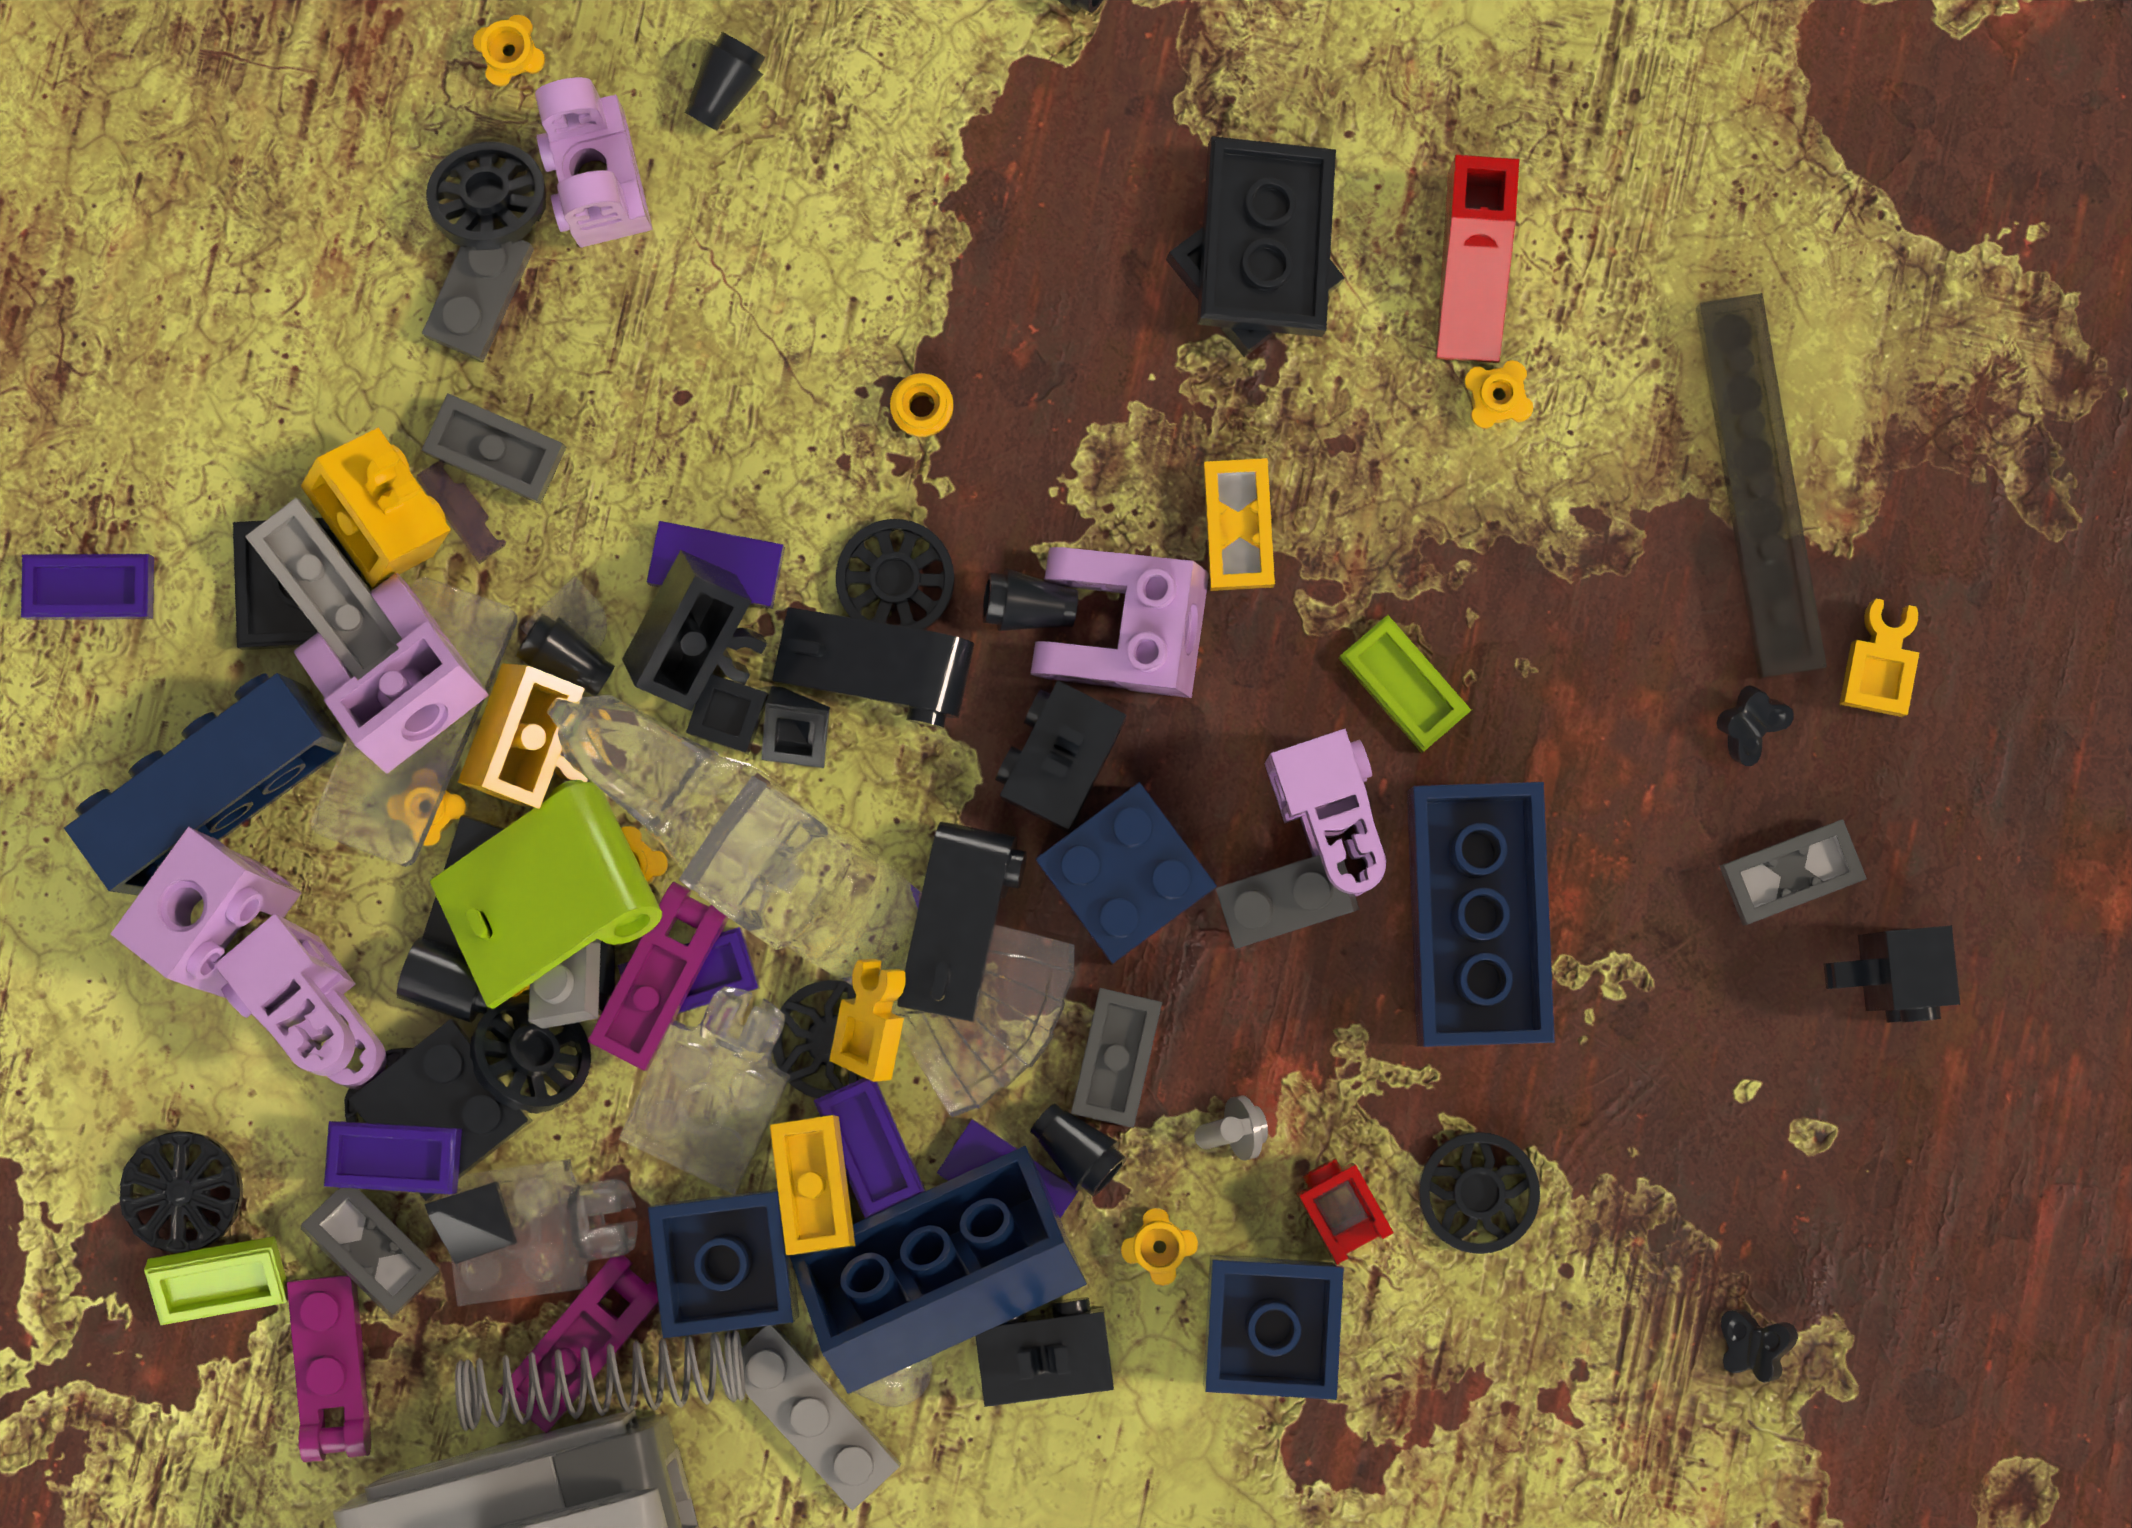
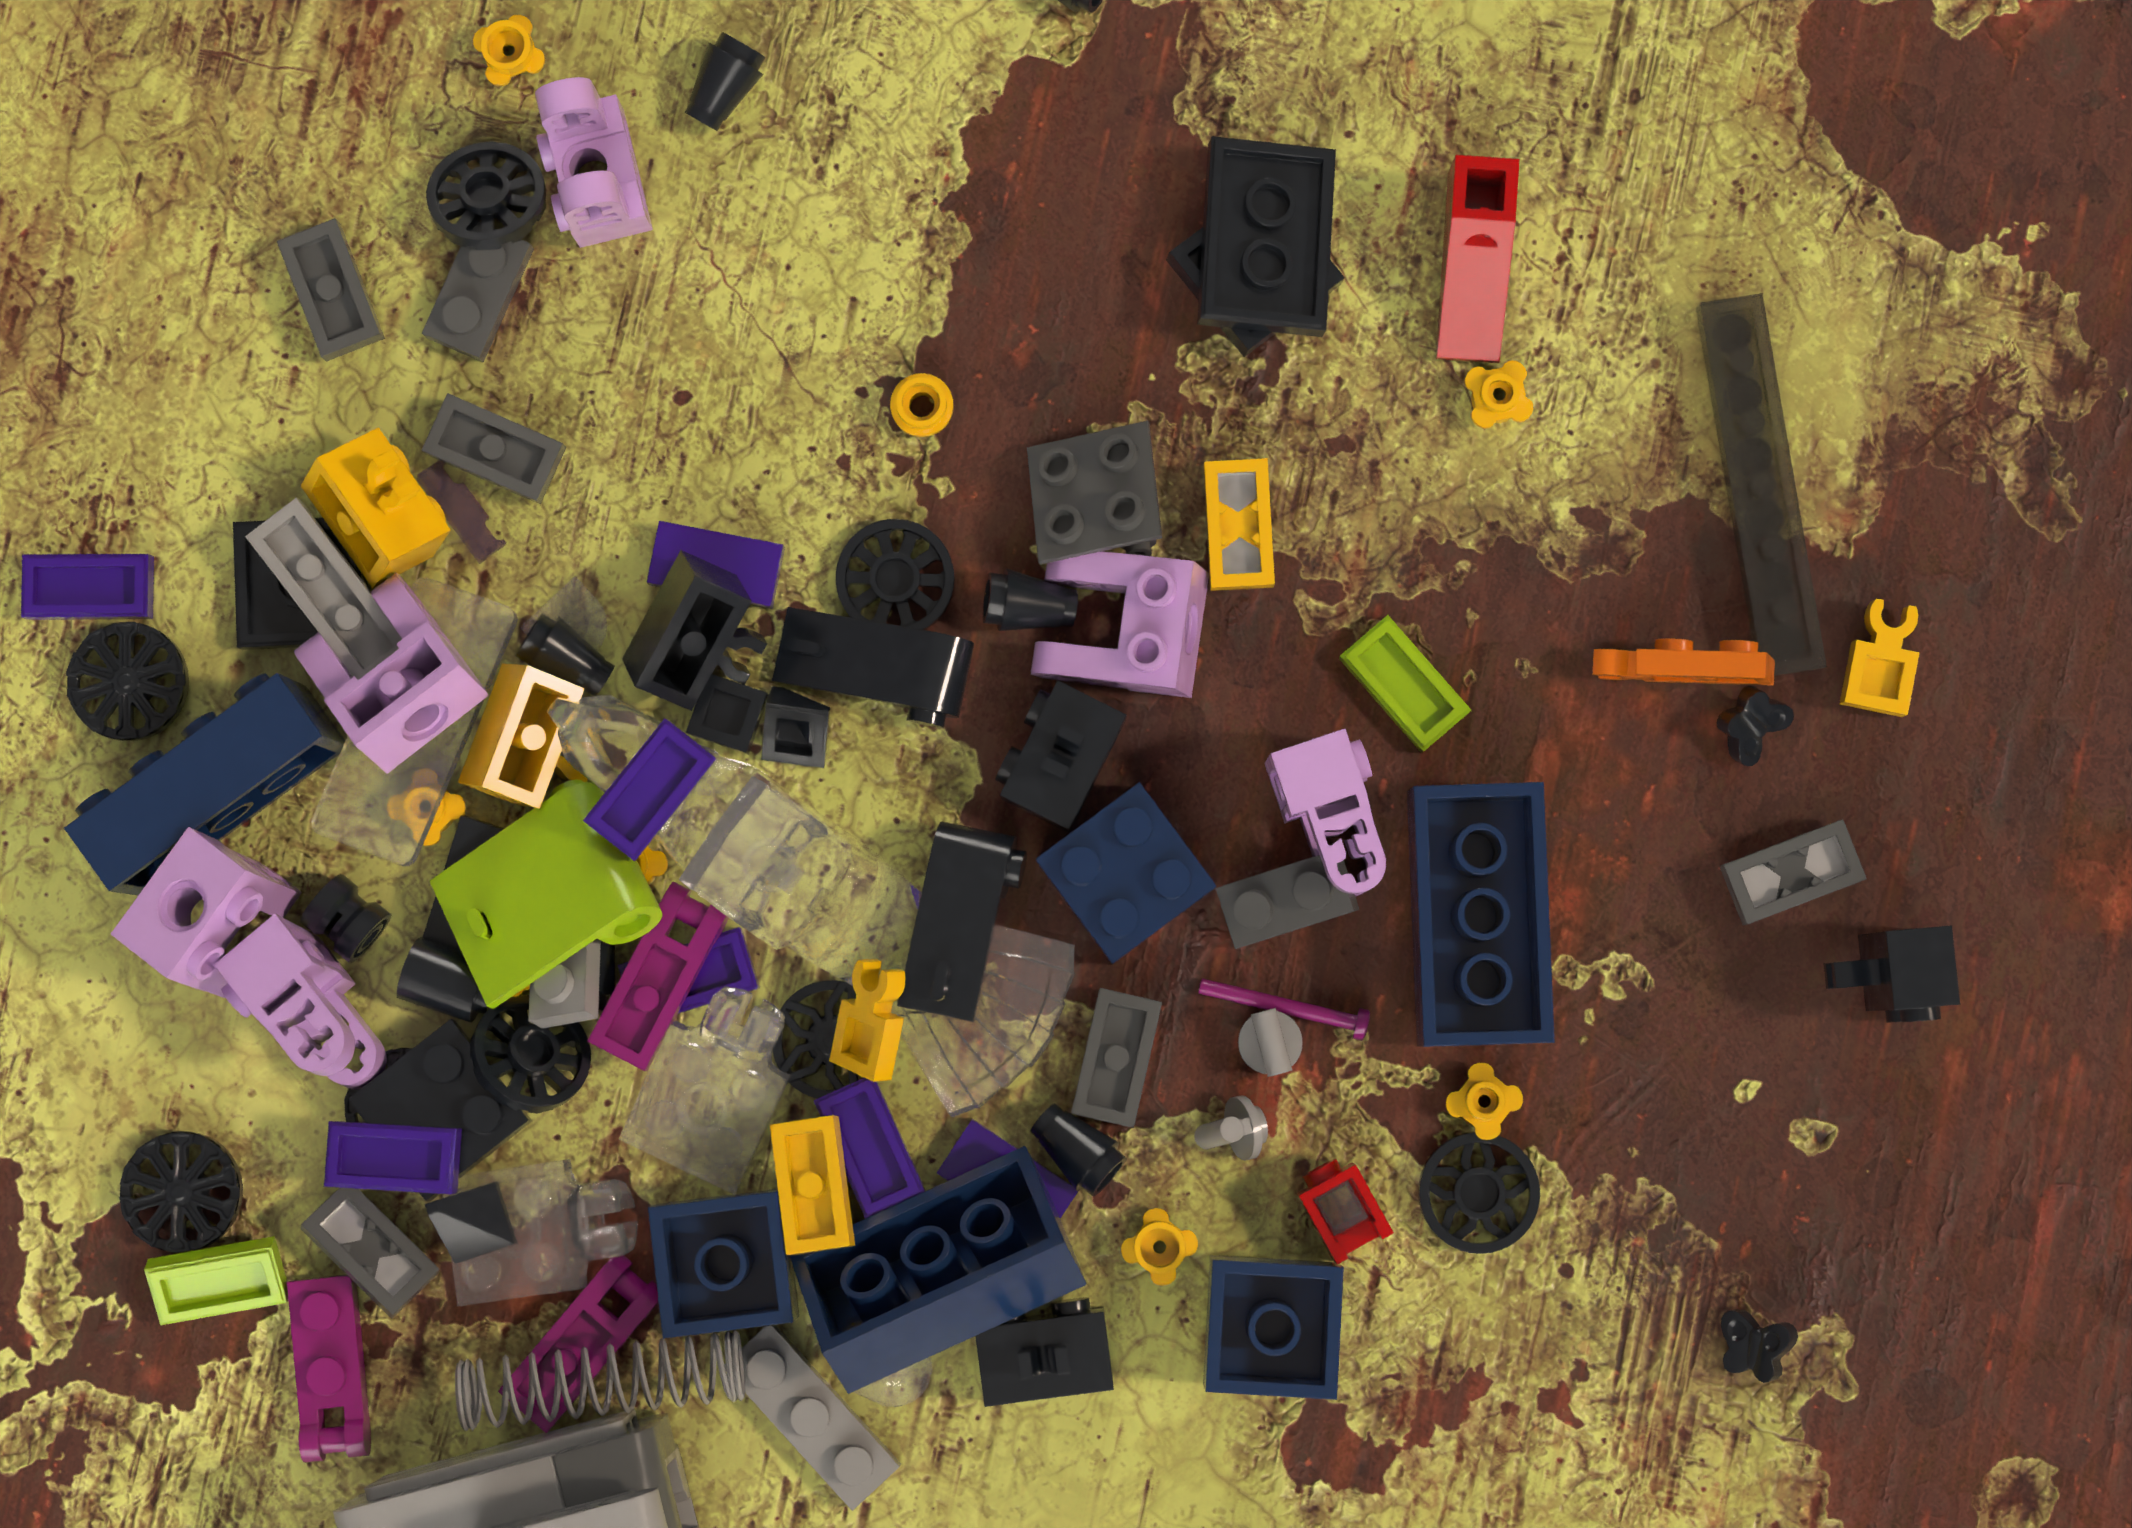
(127, 681): none -> black wheel
(330, 289): none -> dark grey plate
(345, 918): none -> black wheel
(649, 789): none -> dark purple tile
(1095, 494): none -> dark grey hinge
(1270, 1042): none -> light grey plate
(1357, 1023): none -> magenta piece
(1502, 1101): none -> yellow plate
(1678, 663): none -> orange plate

